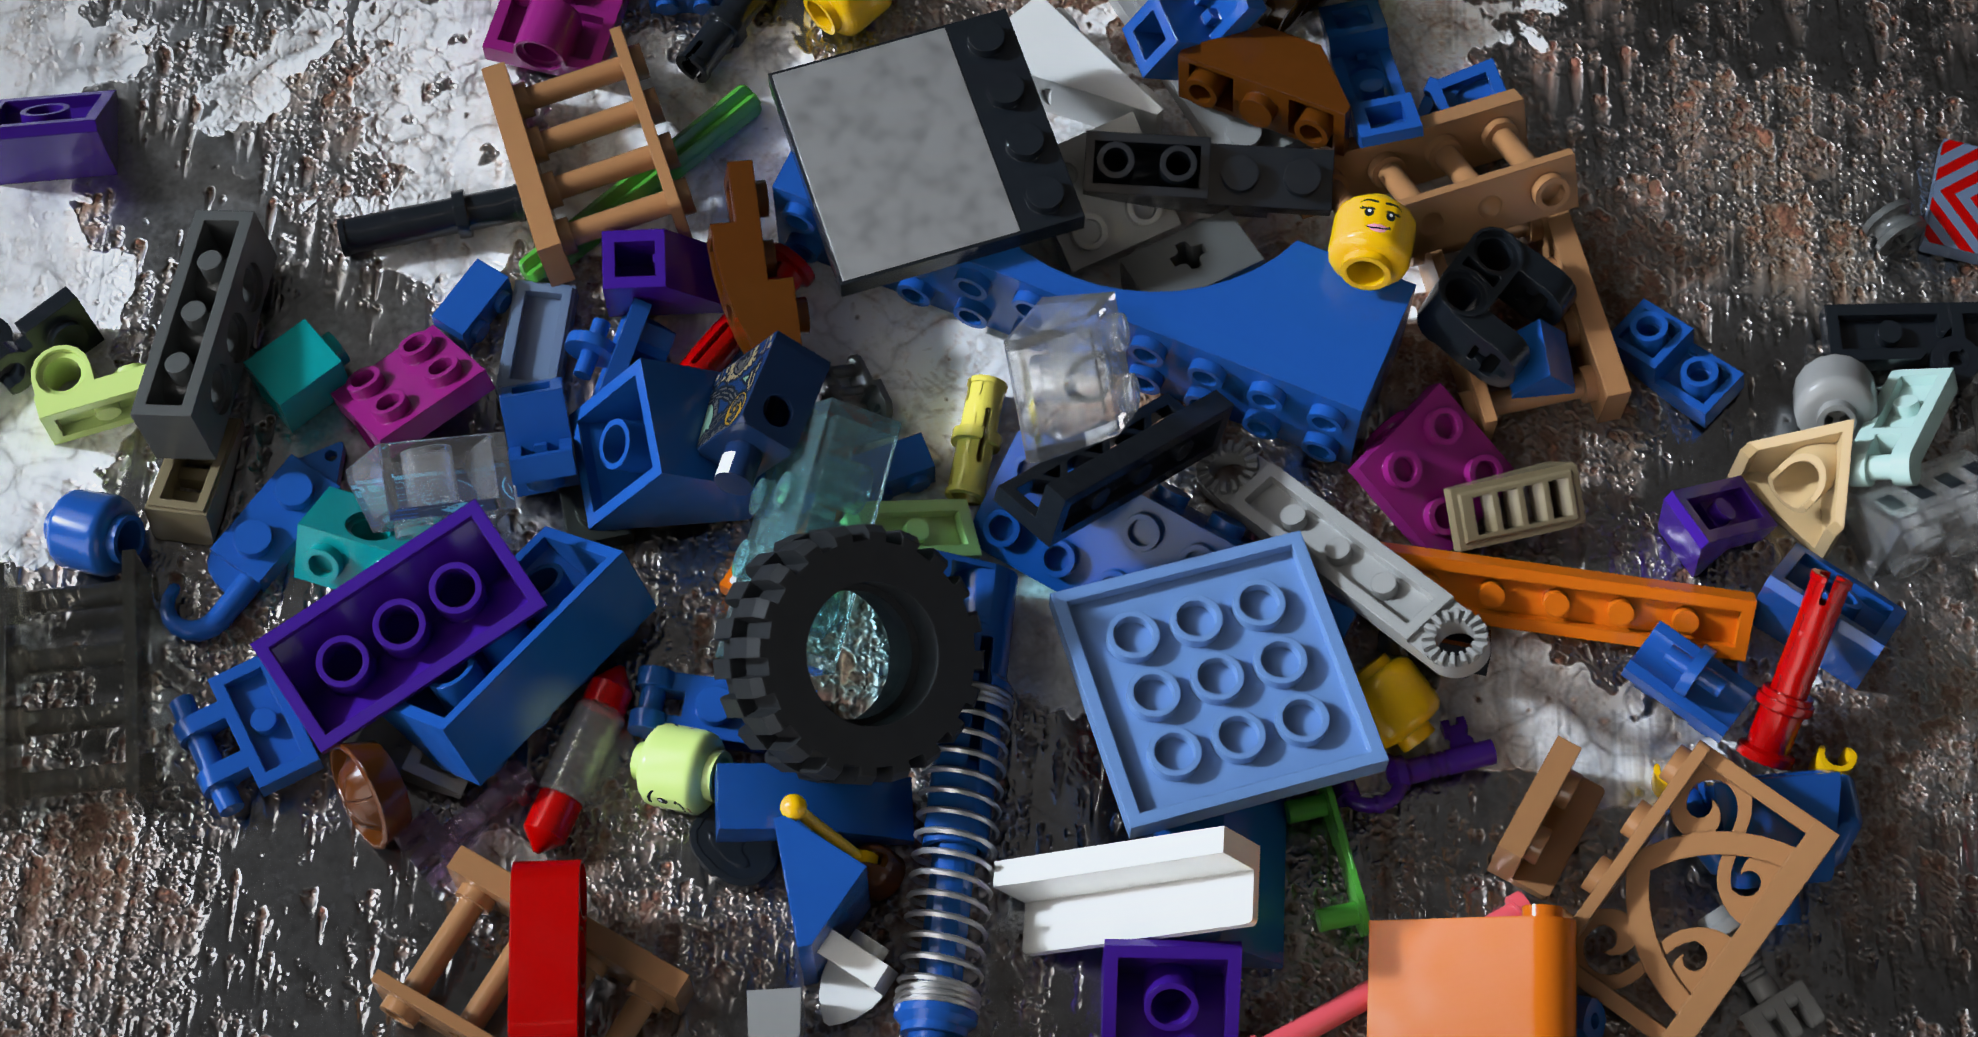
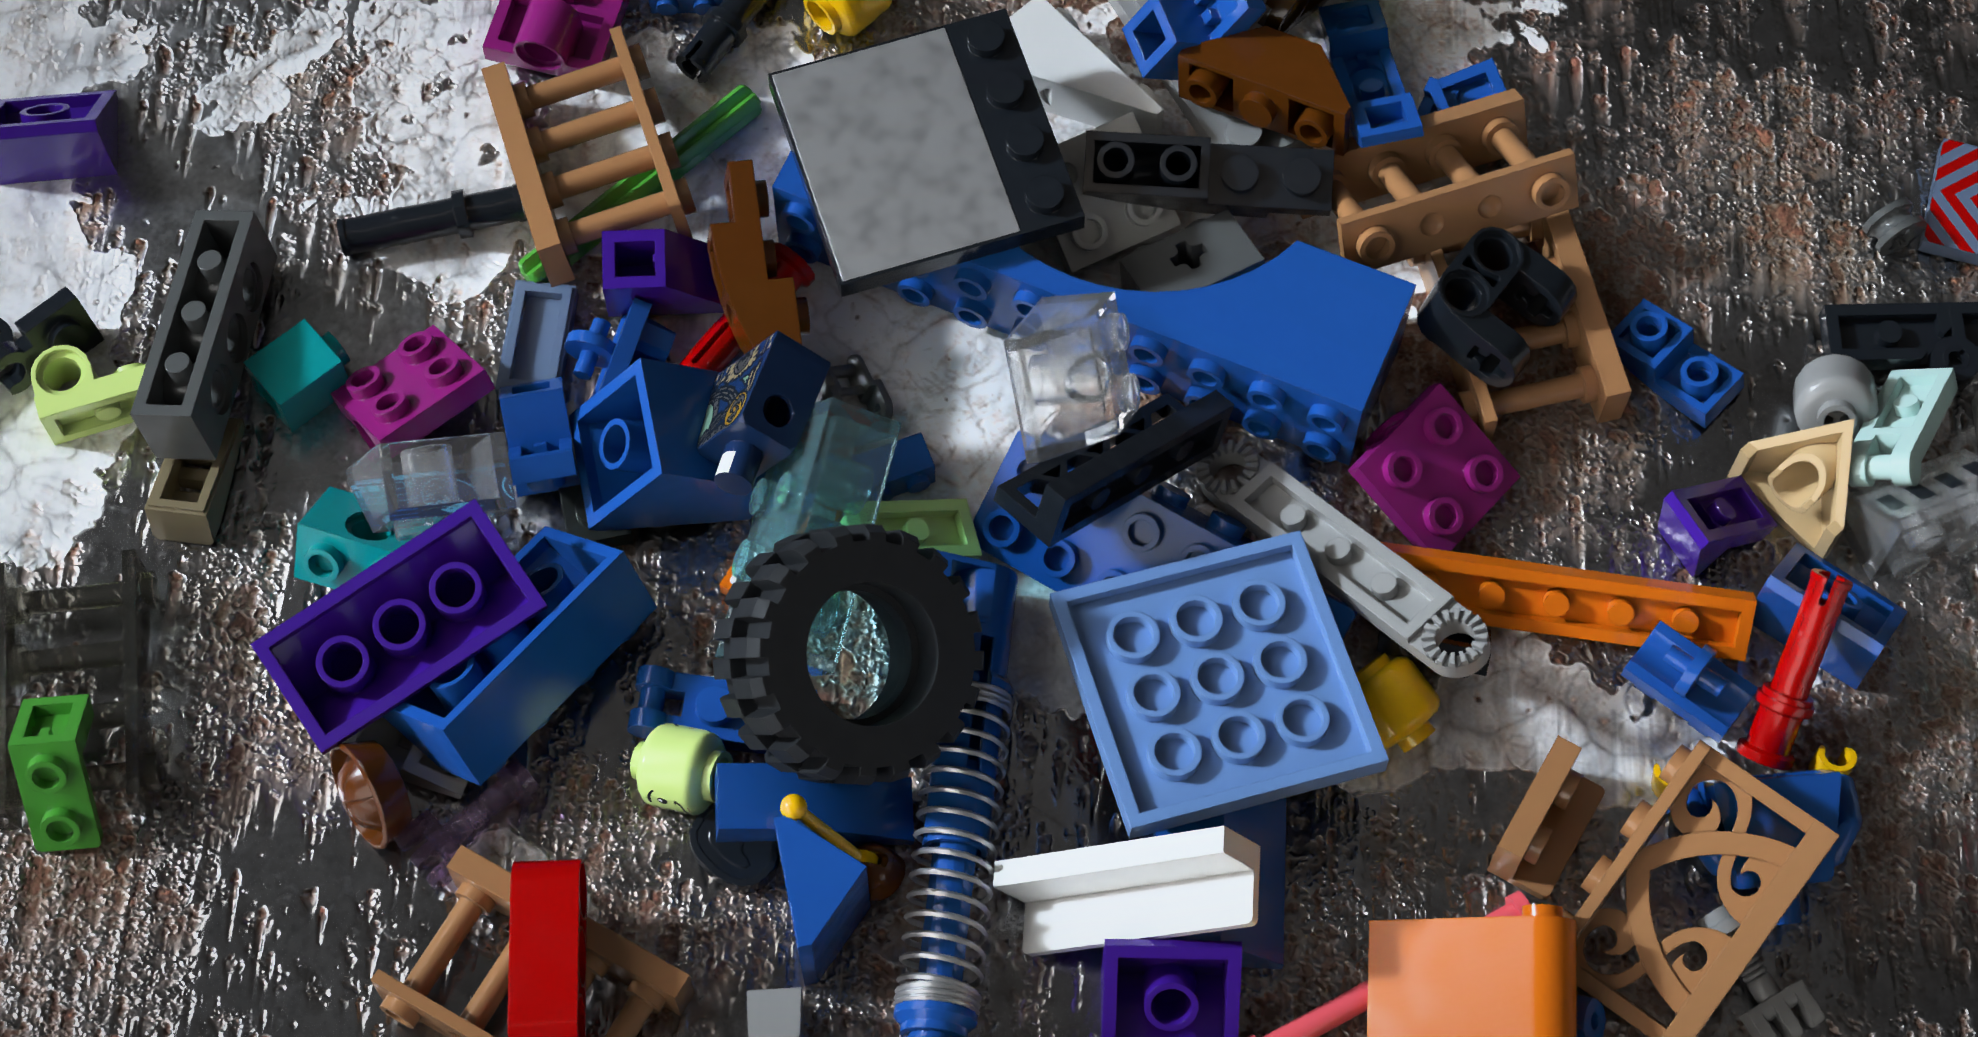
(52, 772): none -> bright green bracket
(91, 530): blue head -> none
(258, 542): blue plate -> none
(265, 727): blue plate -> none
(473, 305): blue piece -> none
(578, 759): piece -> none
(852, 977): white plate -> none
(976, 439): light yellow pin -> none
(1356, 910): bright green piece -> none
(1372, 241): yellow head -> none
(1402, 773): dark purple piece -> none
(1549, 364): blue slope -> none
(1553, 498): dark tan slope -> none

